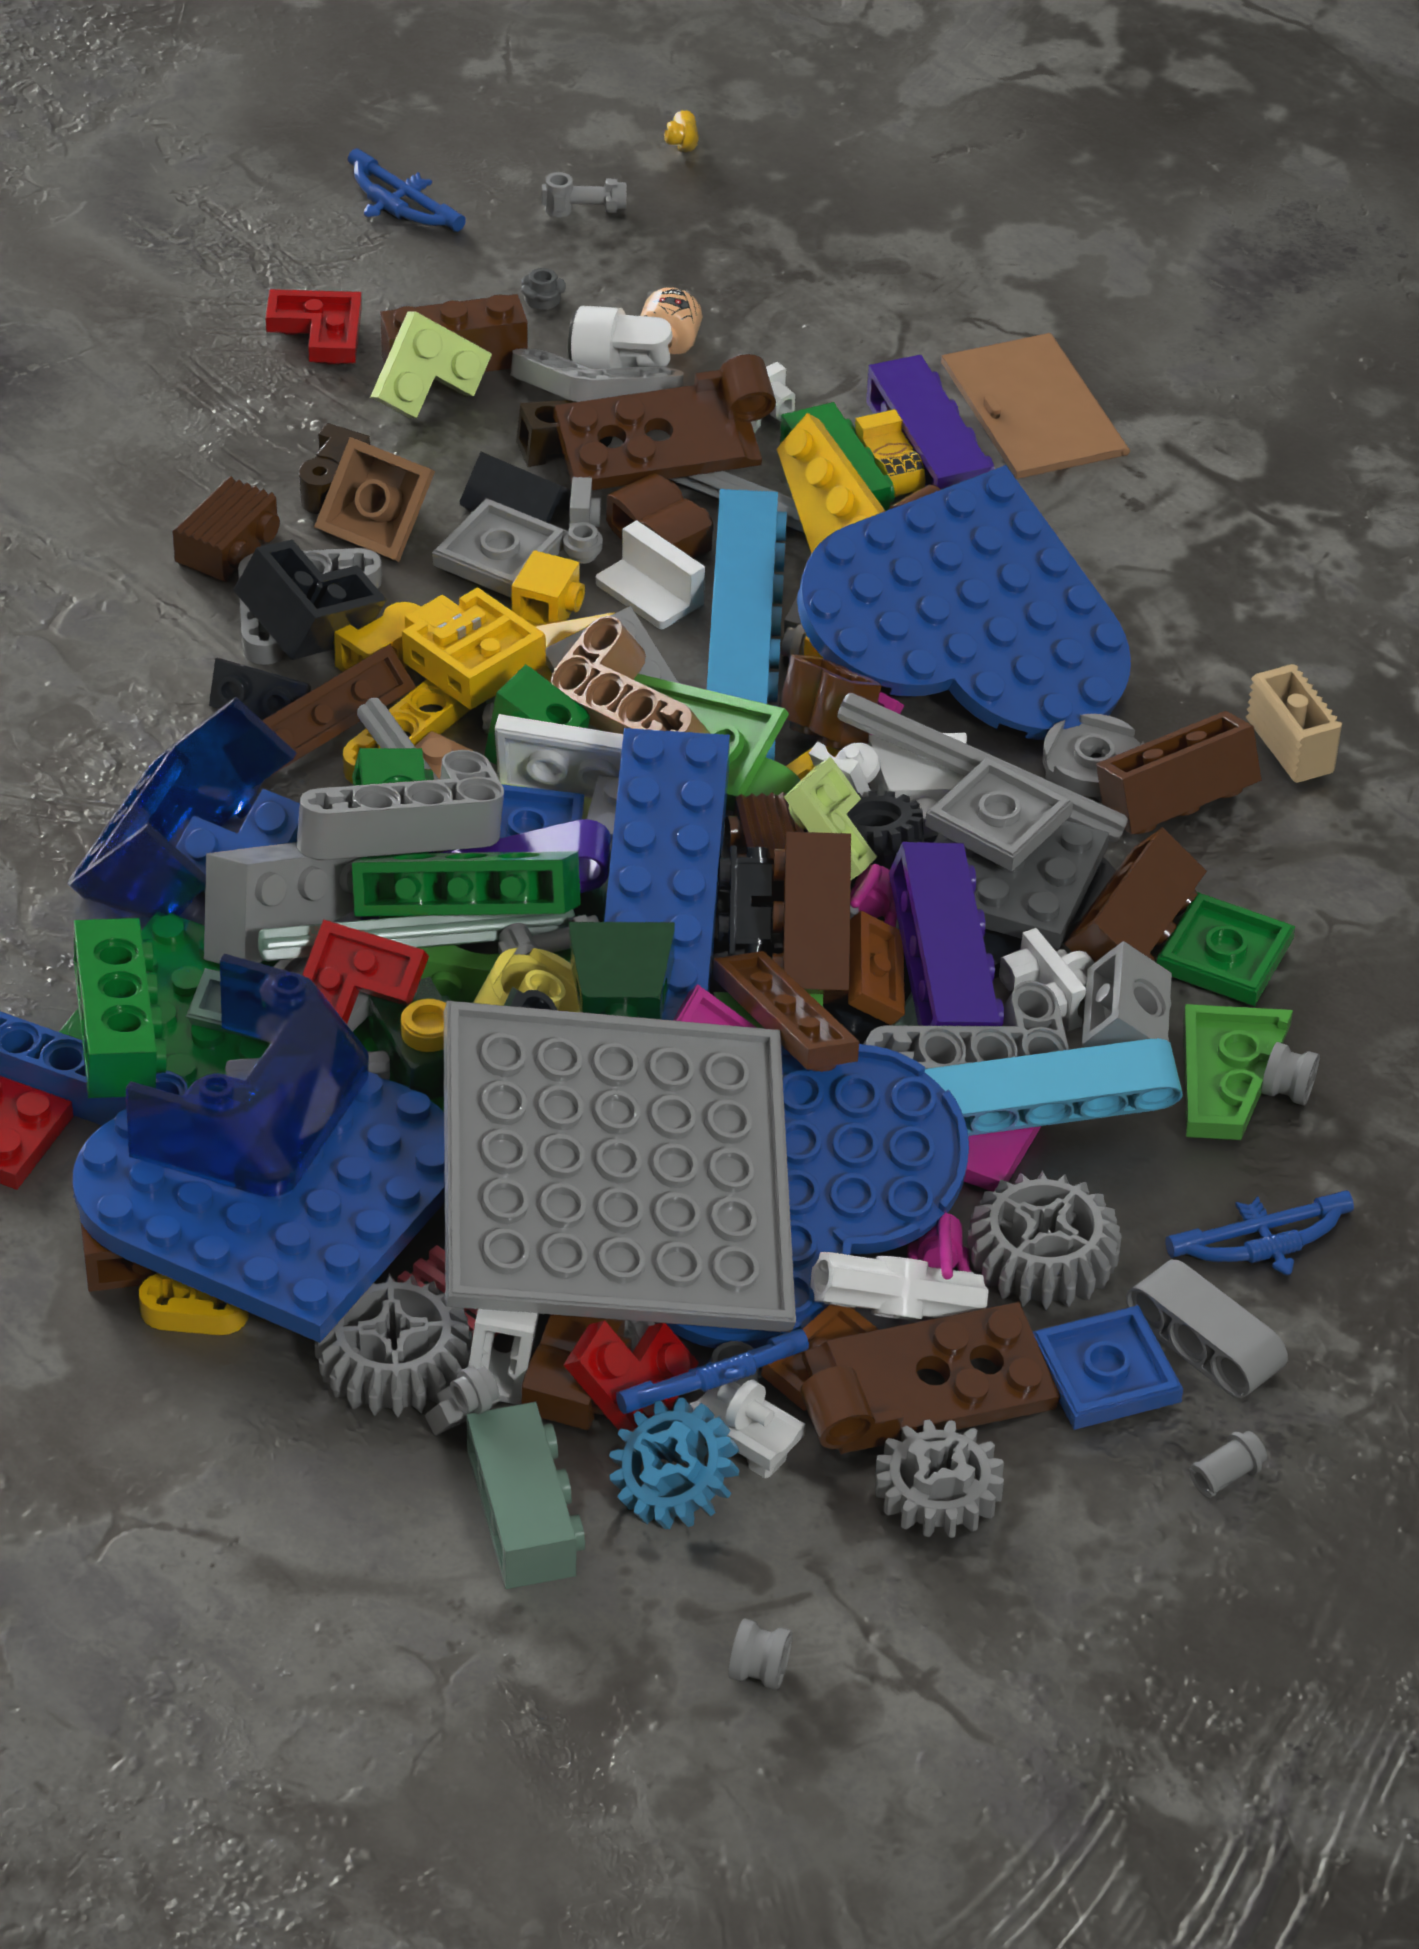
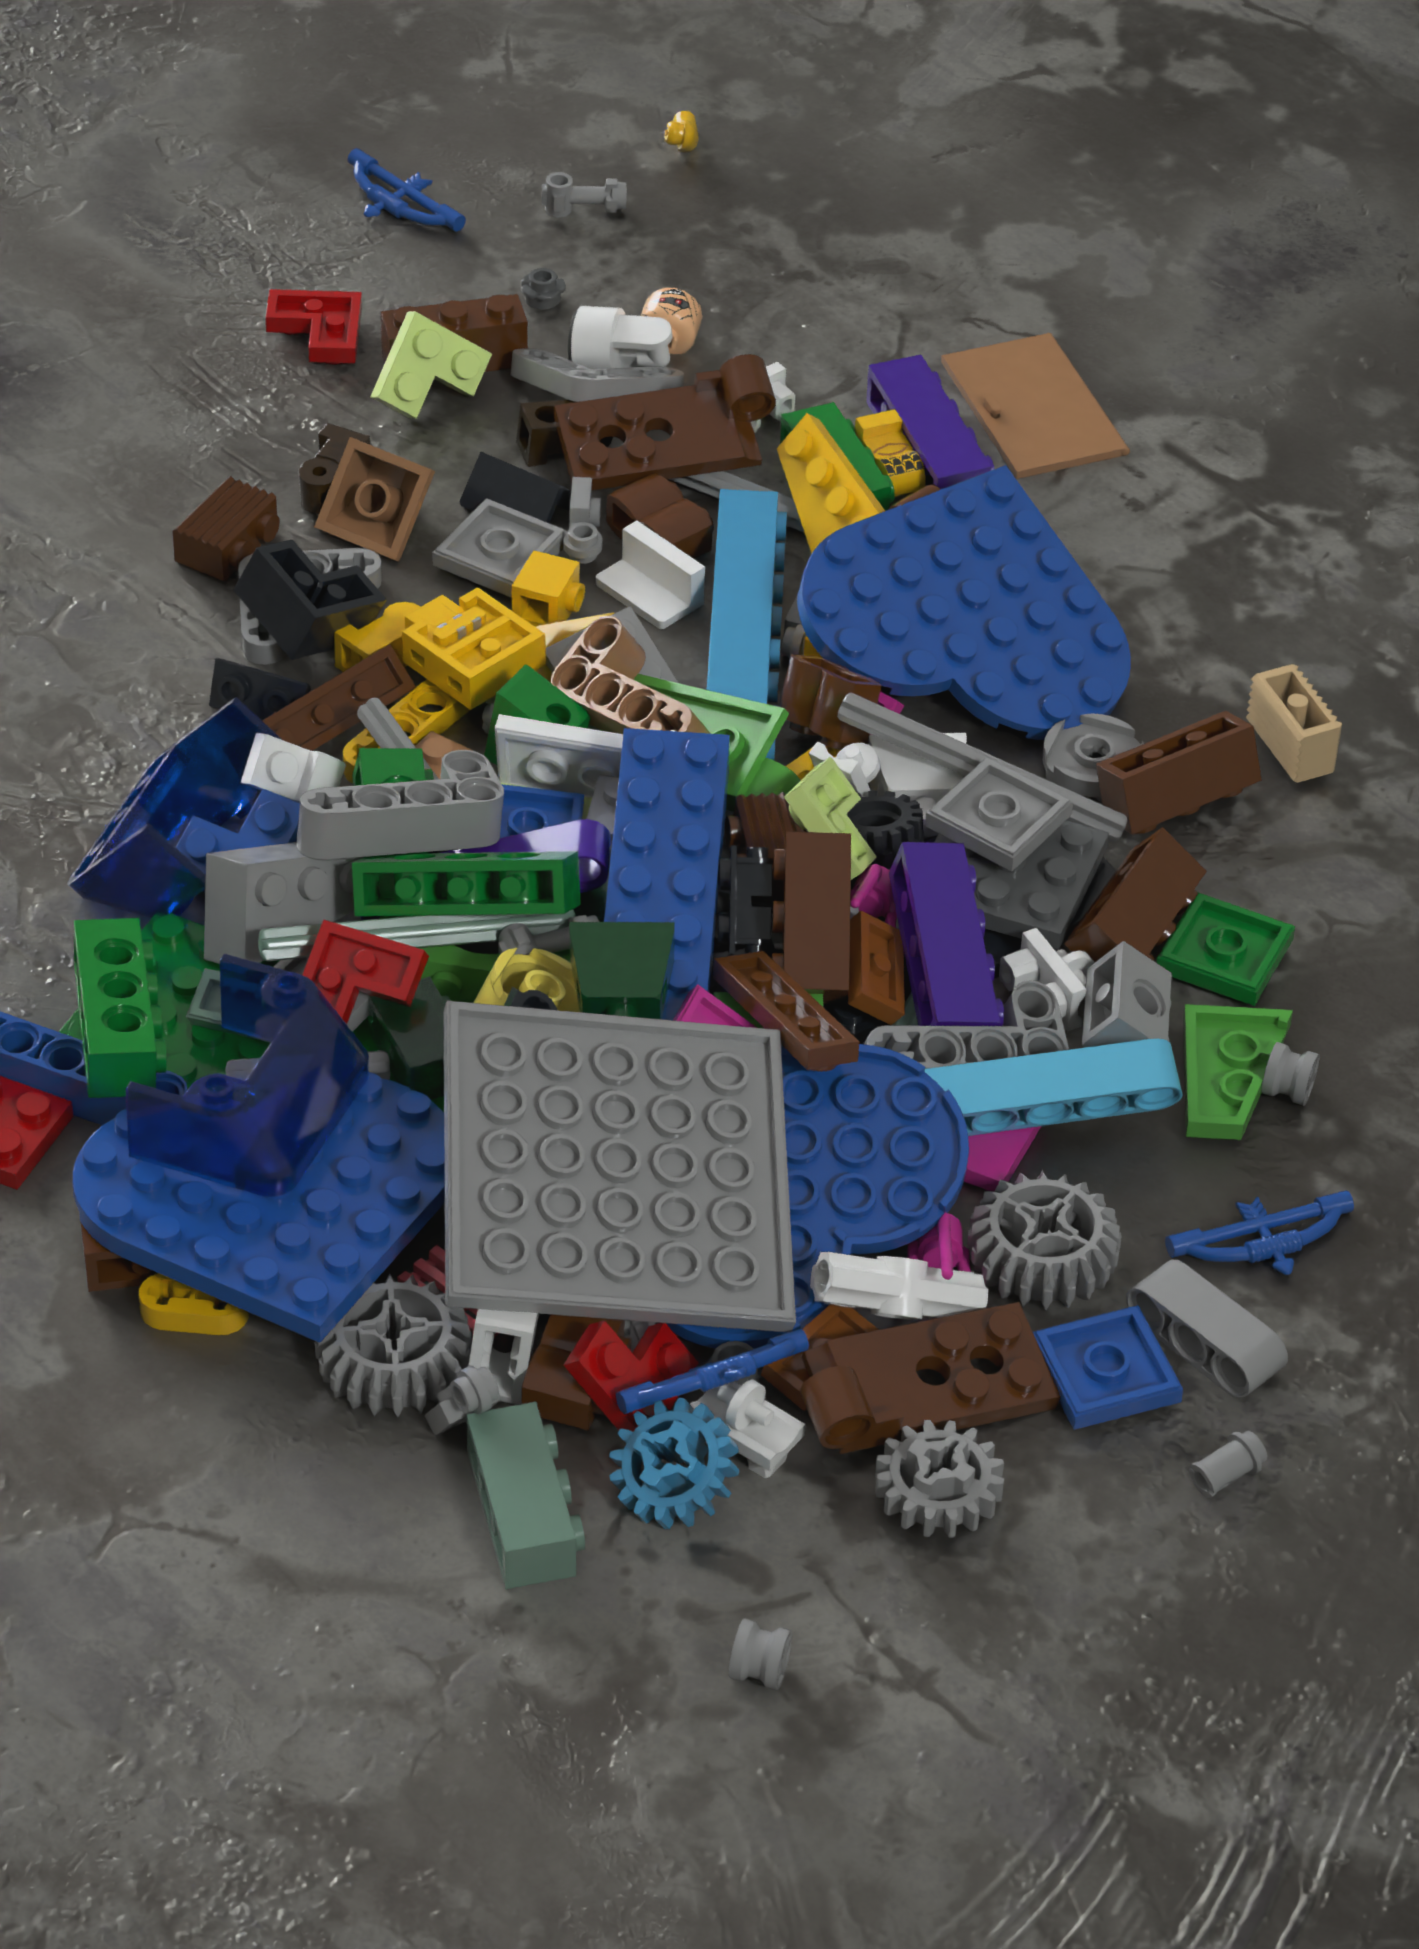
(289, 768): none -> white brick
(424, 1025): yellow tile -> none

